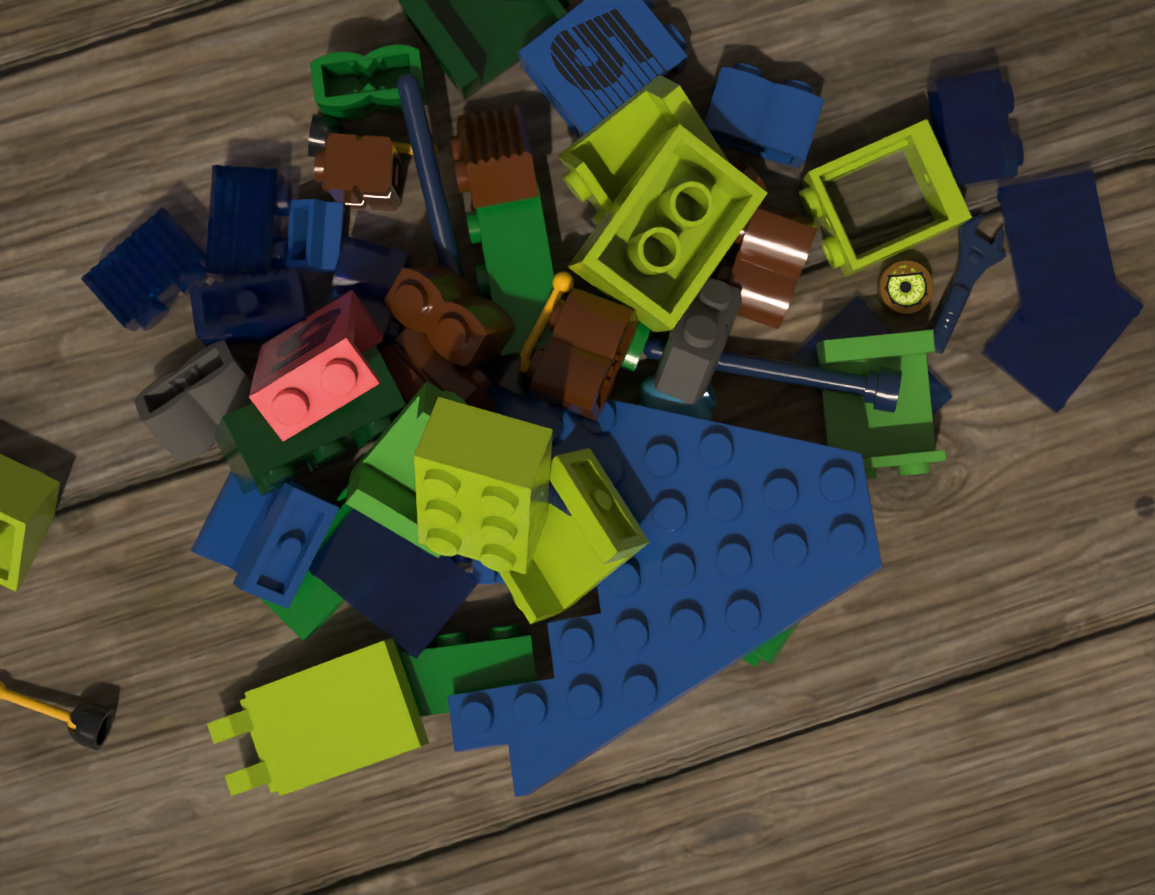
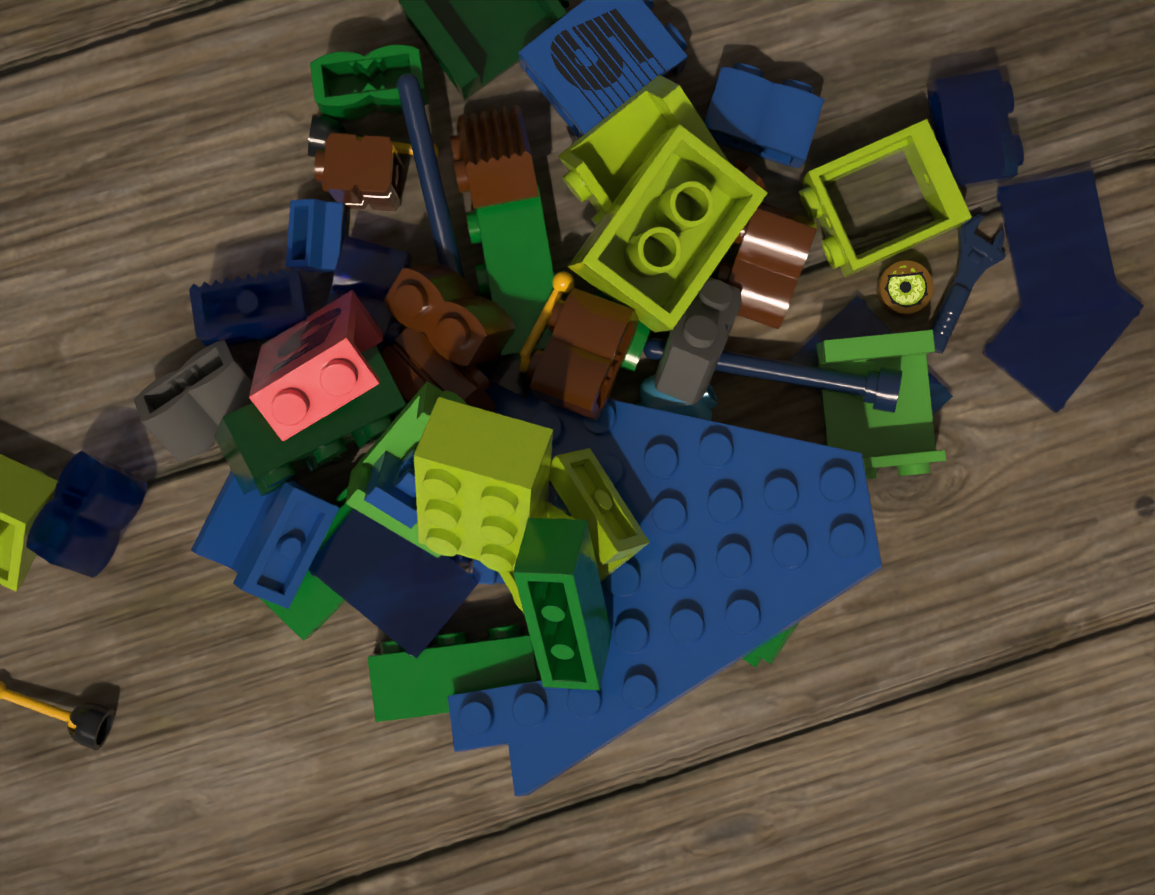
(86, 515): none -> clear blue brick
(148, 271): clear blue brick -> none
(246, 222): clear blue brick -> none
(325, 721): lime tile -> none
(393, 488): none -> tile
(563, 603): none -> green brick

